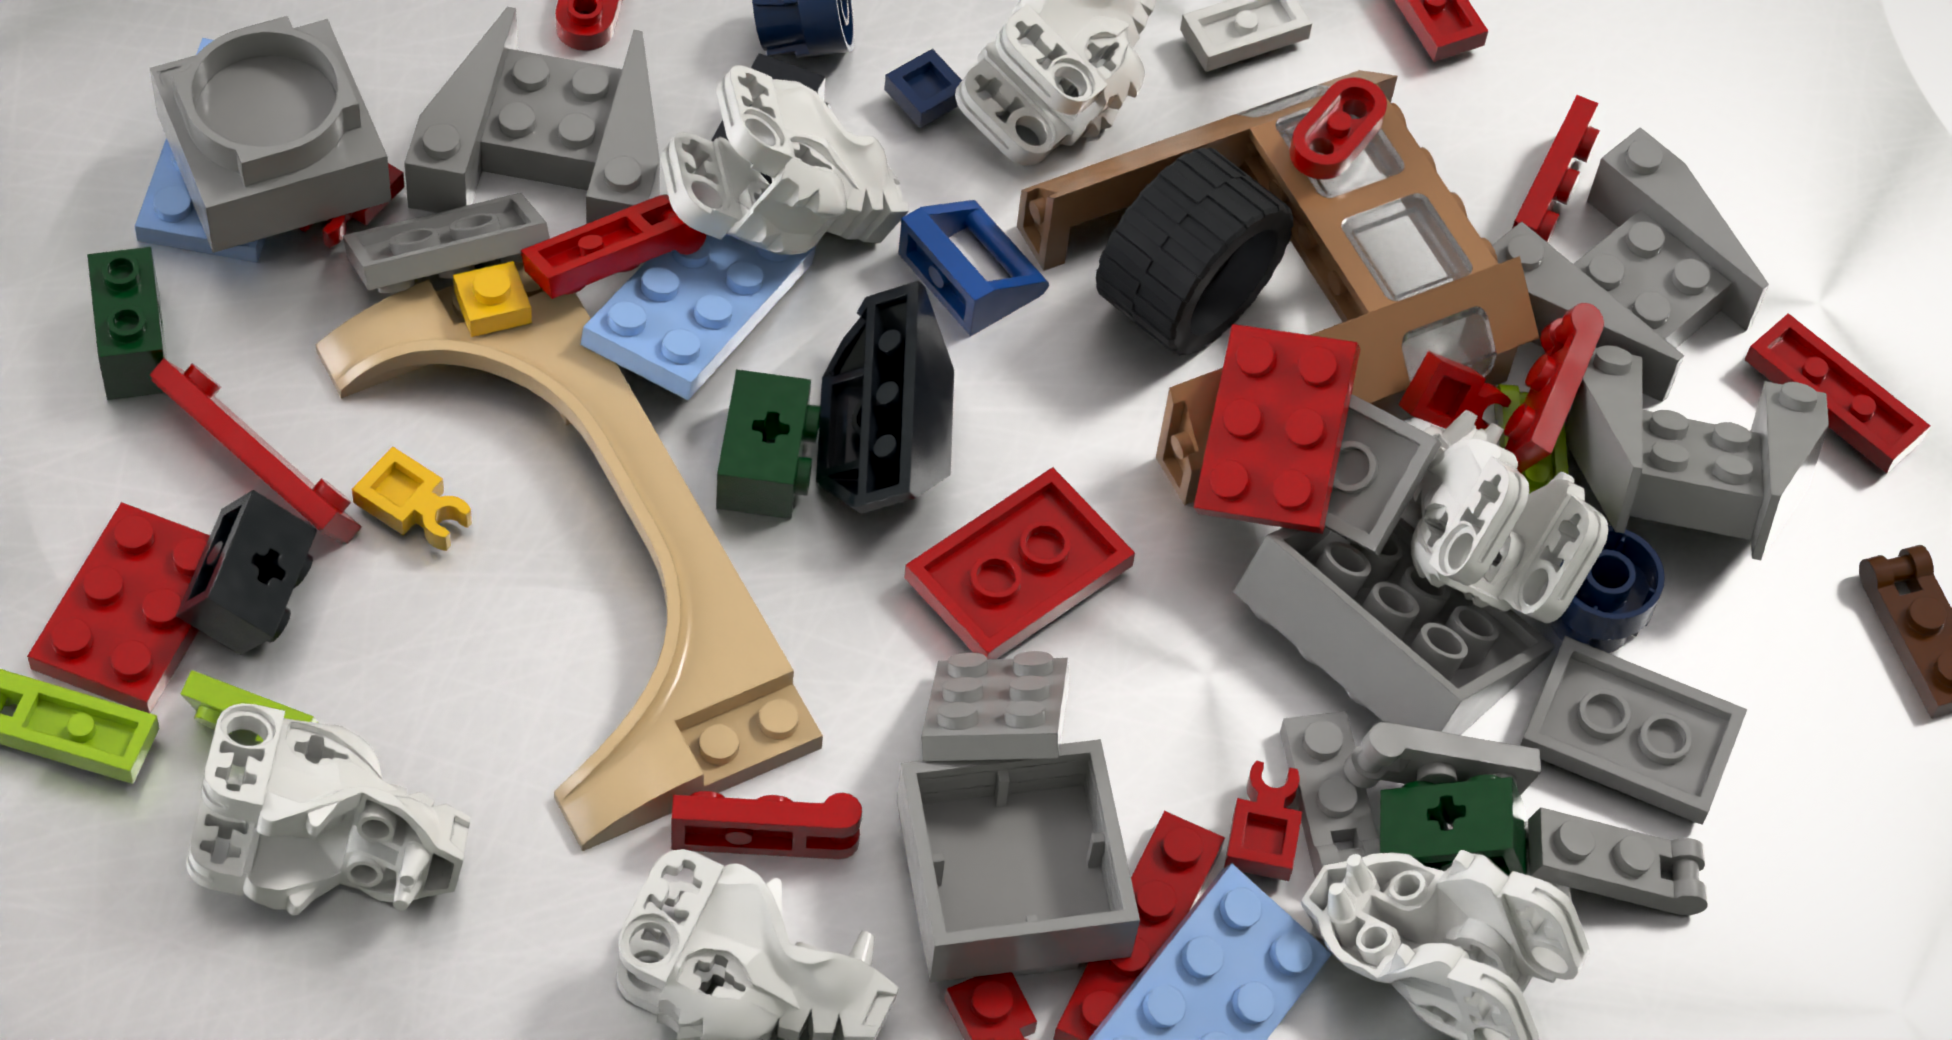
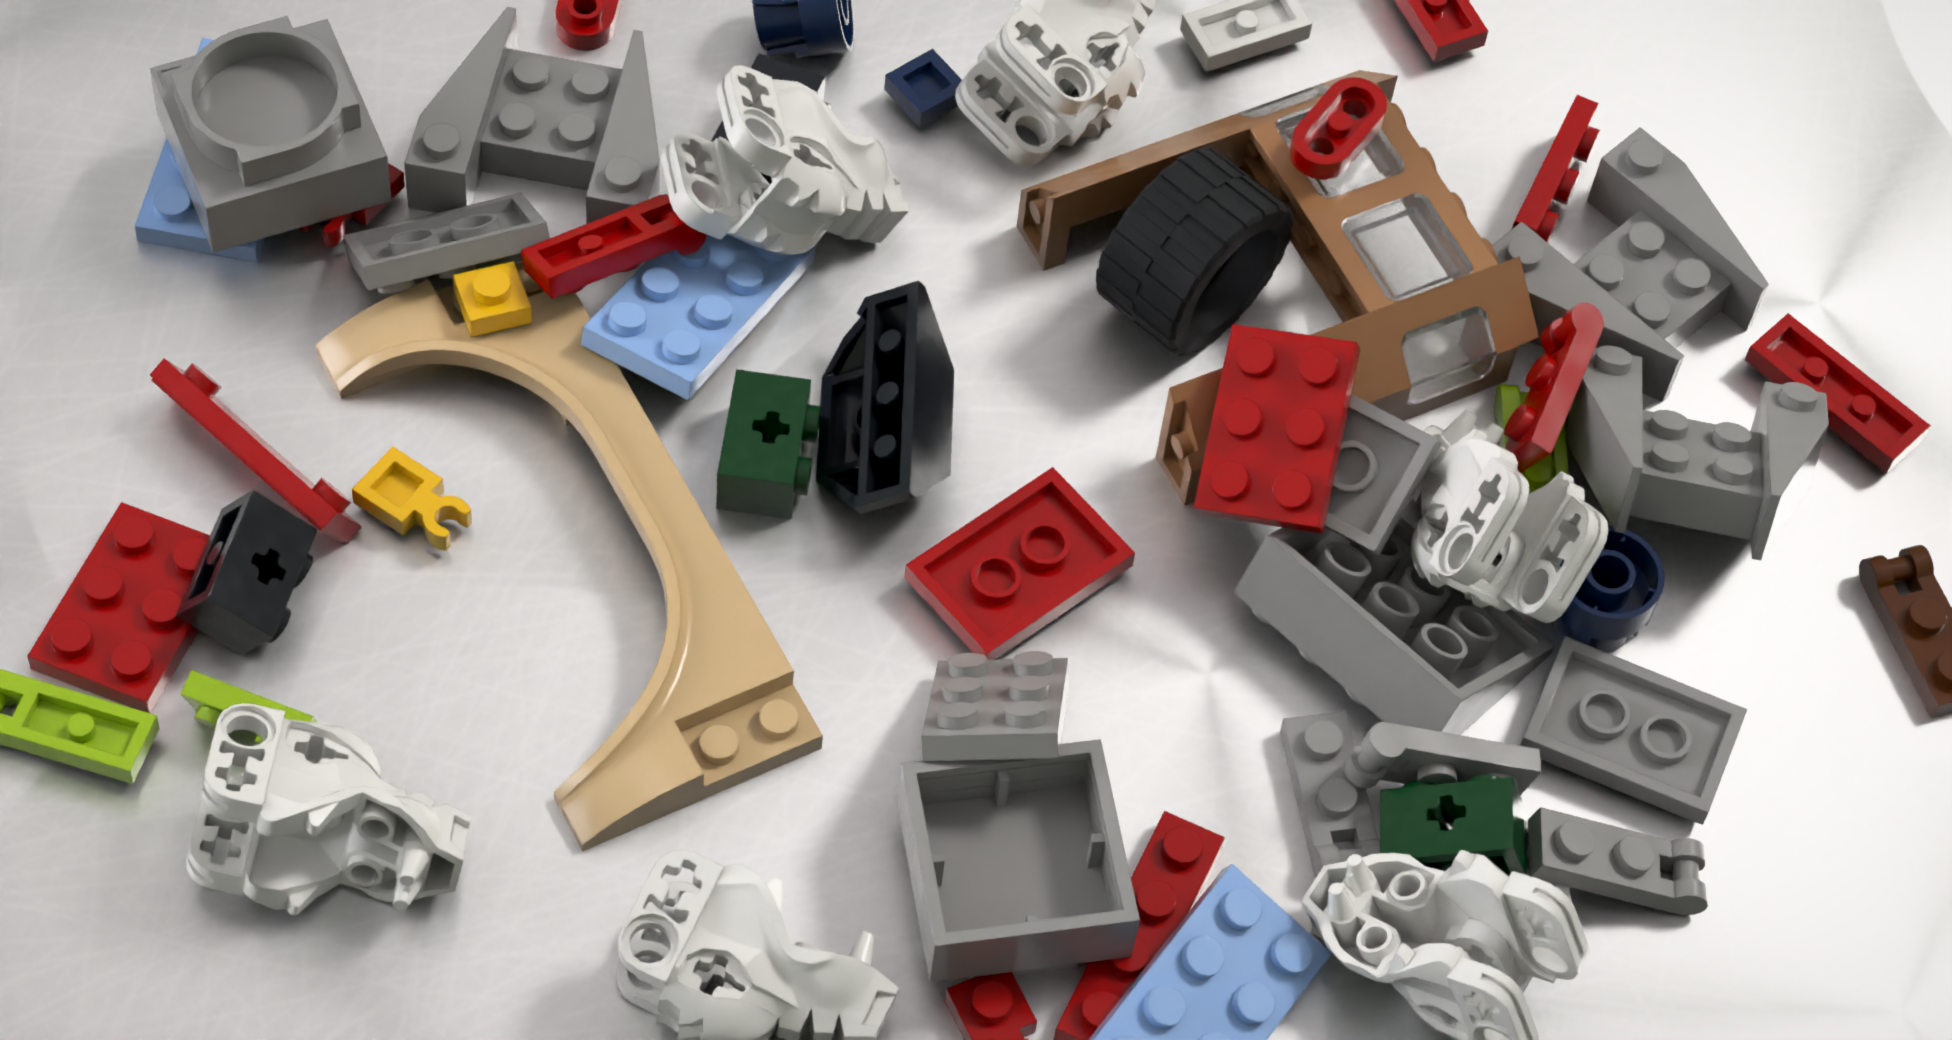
(127, 320): dark green brick -> none
(766, 825): red plate -> none
(951, 276): blue tile -> none
(1264, 829): red plate -> none
(1447, 389): red plate -> none

